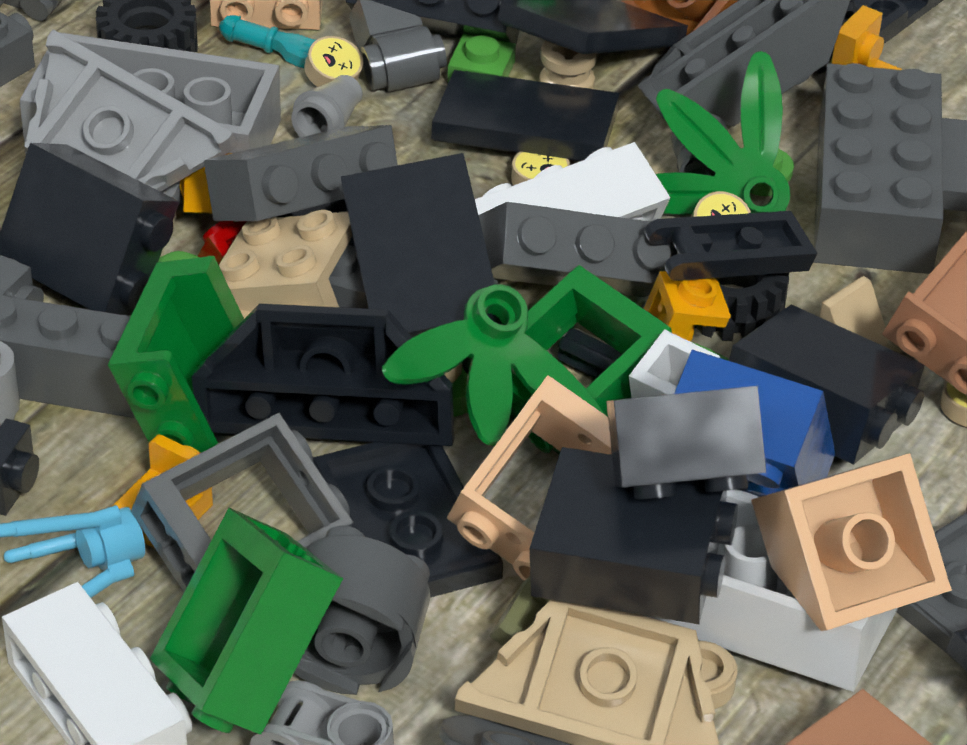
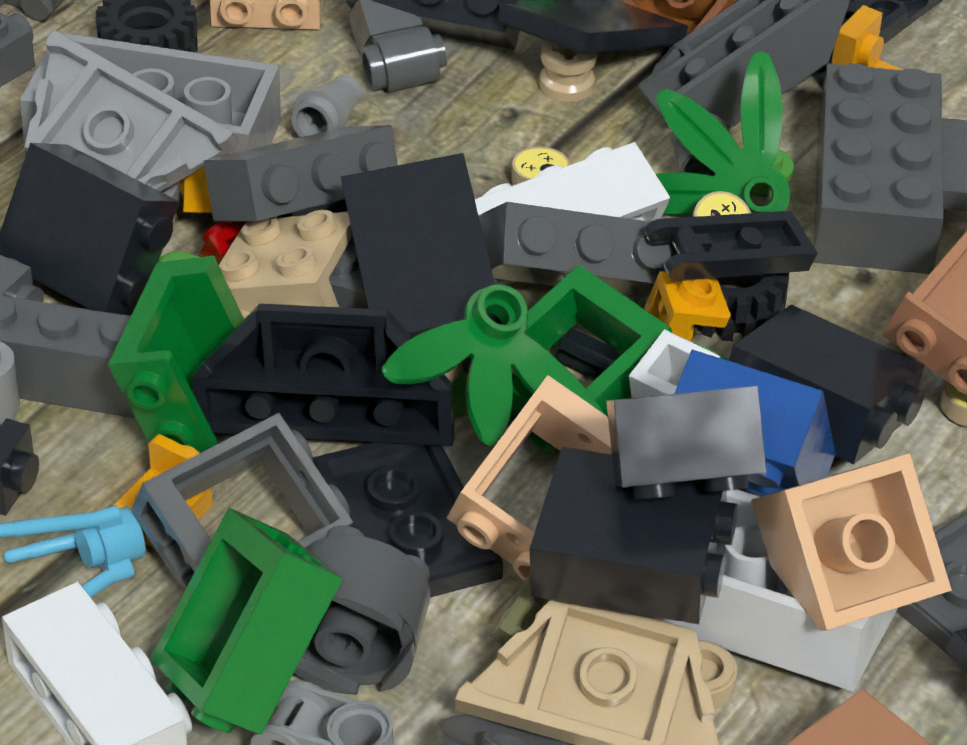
(291, 46): teal piece -> none
(331, 58): tile -> none
(483, 56): bright green plate -> none
(524, 116): black tile -> none
(856, 310): tan slope -> none

